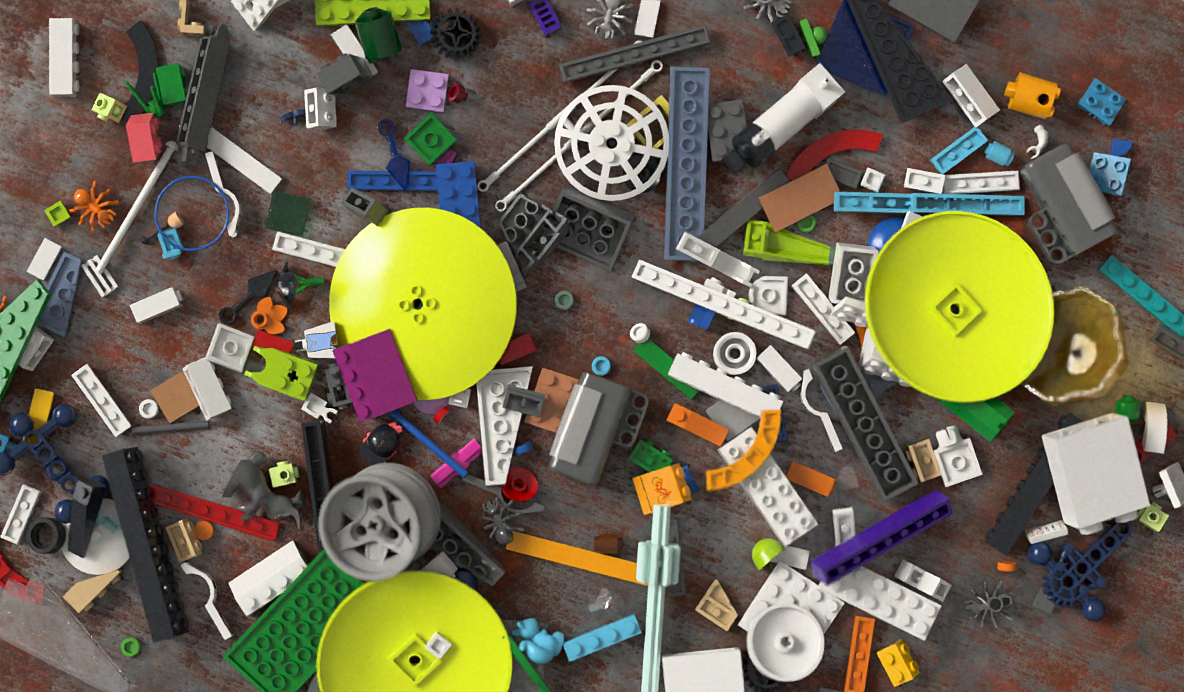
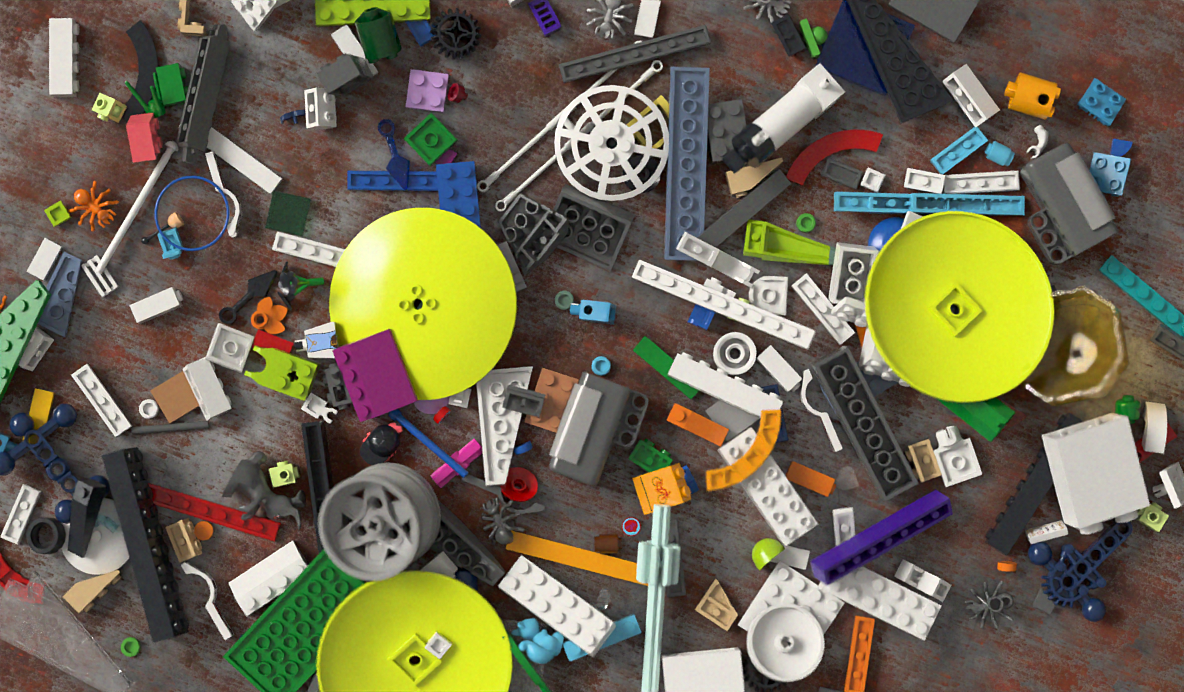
(364, 206): dark grey brick -> none
(518, 348): red tile -> none
(557, 606): none -> white brick
(602, 311): none -> dark azure torso
(631, 526): none -> tile
(640, 333): white tile -> none
(749, 177): none -> tan slope
(799, 197): nougat tile -> none
(898, 663): yellow bracket -> none

